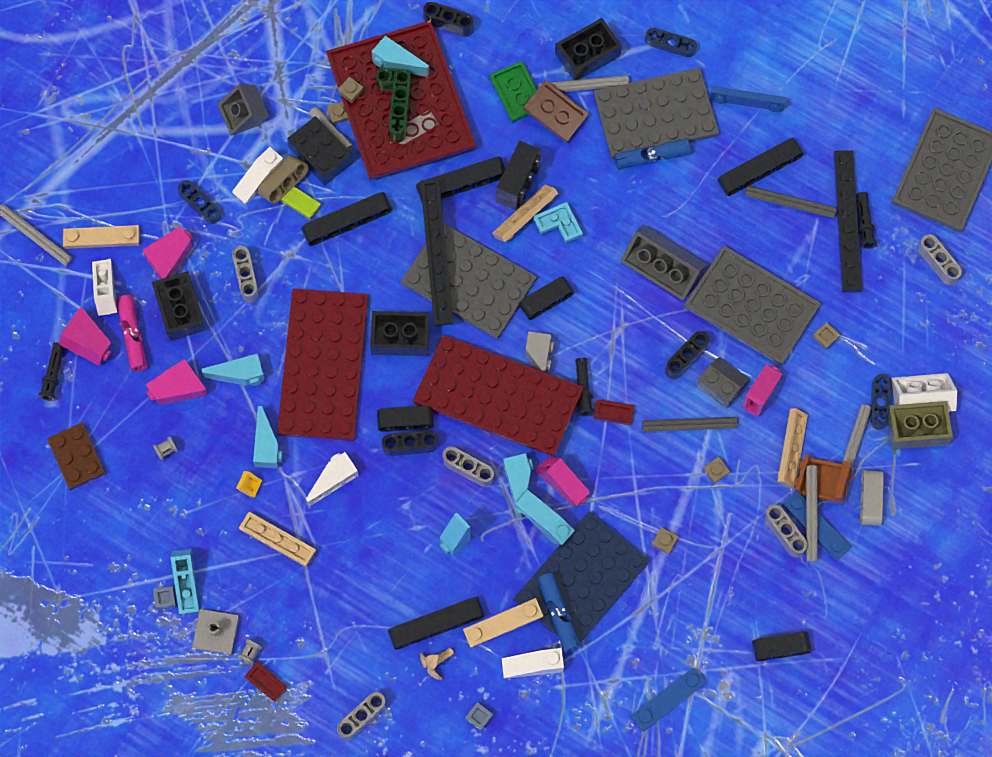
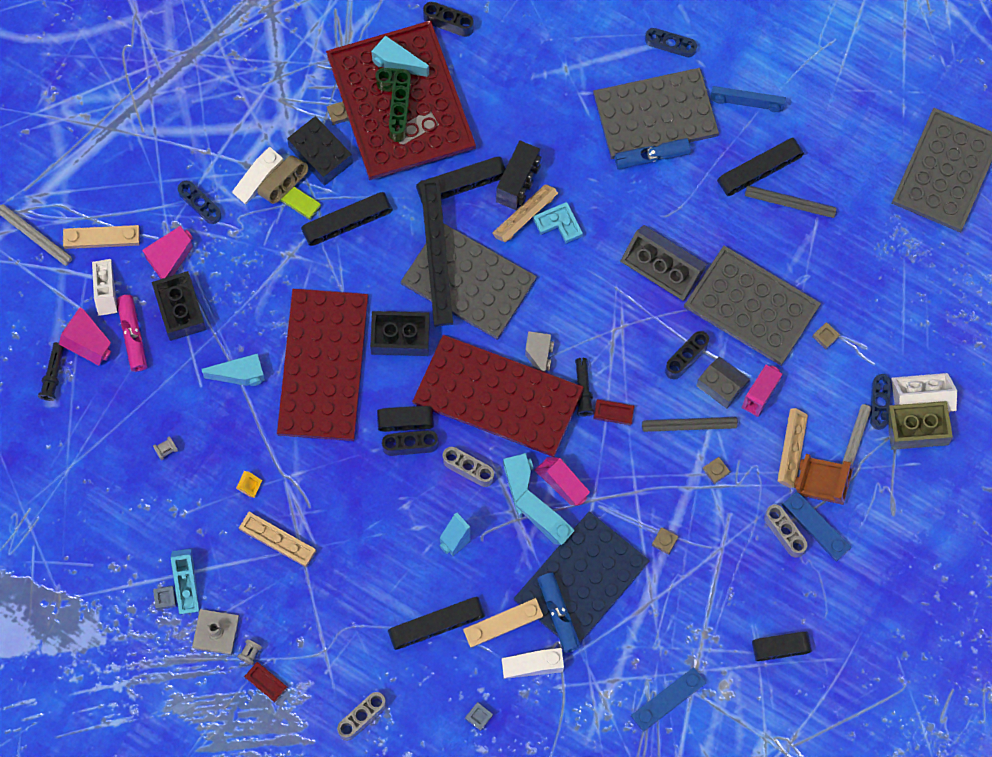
(76, 456): reddish brown plate -> none
(176, 385): dark pink slope -> none
(241, 266): light grey beam -> none
(242, 109): dark grey slope -> none
(266, 447): medium azure slope -> none
(316, 112): light grey piece -> none
(335, 475): white slope -> none
(350, 90): dark tan plate -> none
(433, 660): tan plant -> none
(513, 89): green tile -> none
(546, 298): black beam -> none
(555, 111): reddish brown plate -> none
(587, 84): light grey axle -> none
(588, 49): black brick -> none
(811, 513): light grey axle -> none
(847, 221): black plate -> none
(866, 227): black pin -> none
(871, 498): light grey beam -> none
(942, 268): light grey beam -> none

